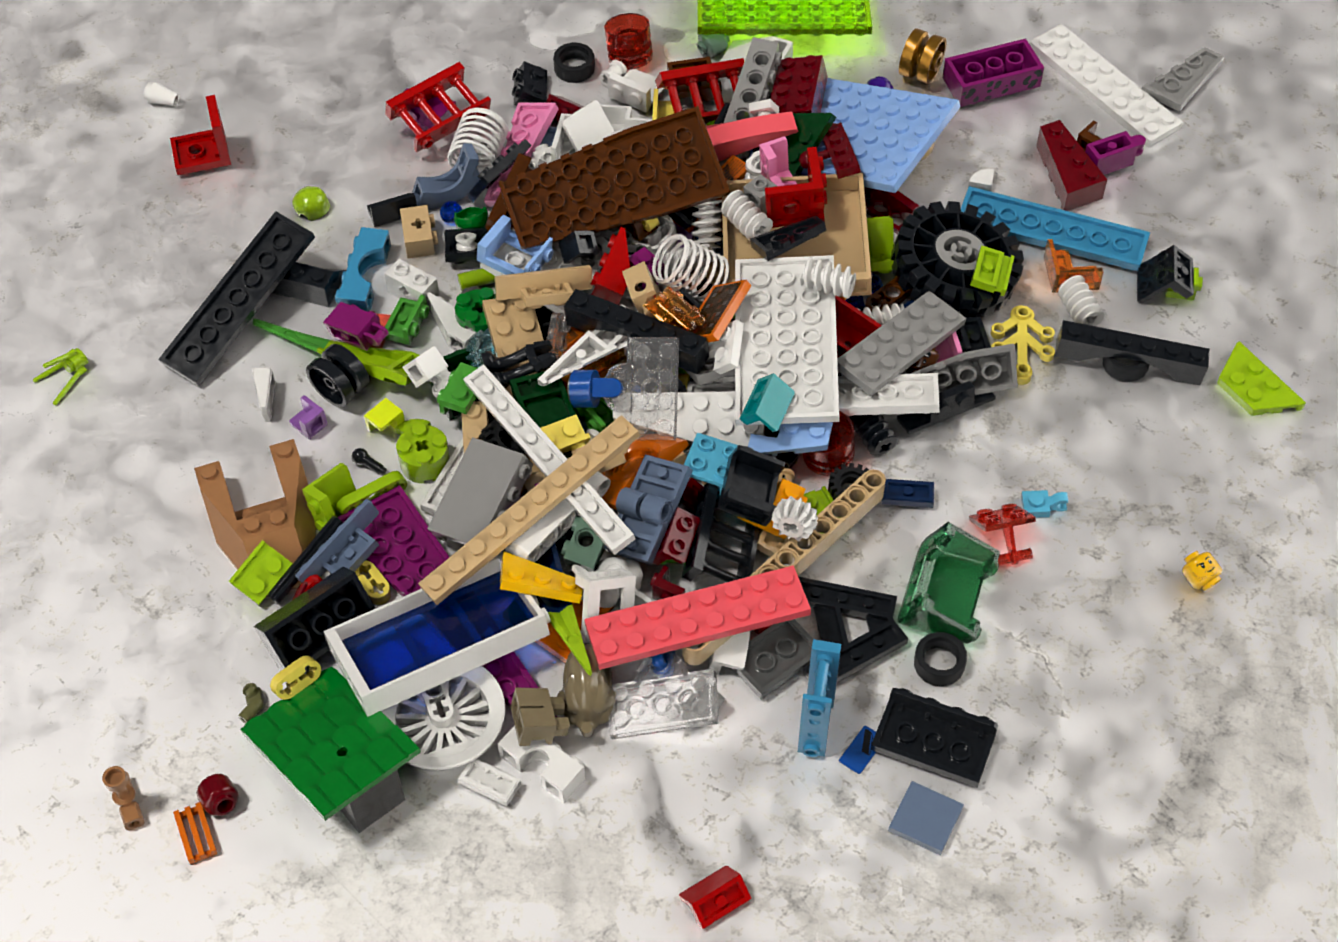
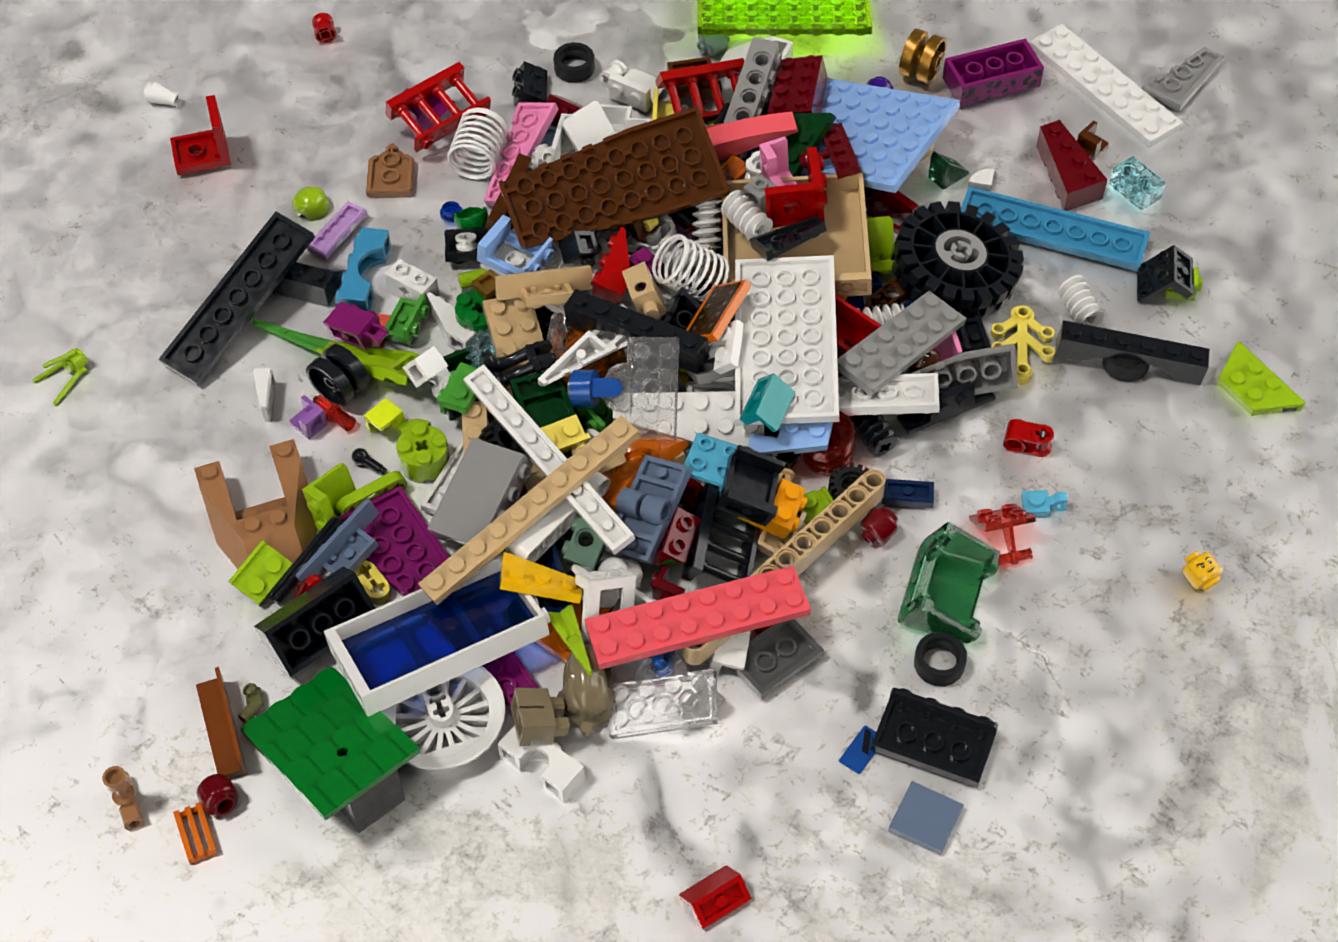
(221, 727): none -> dark orange panel
(295, 677): light yellow beam -> none
(324, 28): none -> red wheel
(334, 413): none -> clear red axle
(337, 230): none -> lavender plate
(389, 210): black panel -> none
(390, 174): none -> medium nougat tile
(417, 231): tan brick -> none
(451, 185): sand blue arch -> none
(485, 285): none -> pearl gold plate
(489, 781): white plate -> none
(501, 165): black wing -> none
(629, 40): clear red wheel -> none
(673, 309): clear orange plate -> none
(763, 108): white plate -> none
(794, 518): white gear -> none
(819, 698): dark azure fence -> none
(827, 278): white piece -> none
(878, 609): black plate -> none
(879, 526): none -> dark red head
(945, 170): none -> clear green slope
(992, 270): lime plate -> none
(1026, 438): none -> red piece
(1060, 269): clear orange panel -> none
(1115, 151): magenta brick -> none
(1137, 183): none -> clear light blue brick

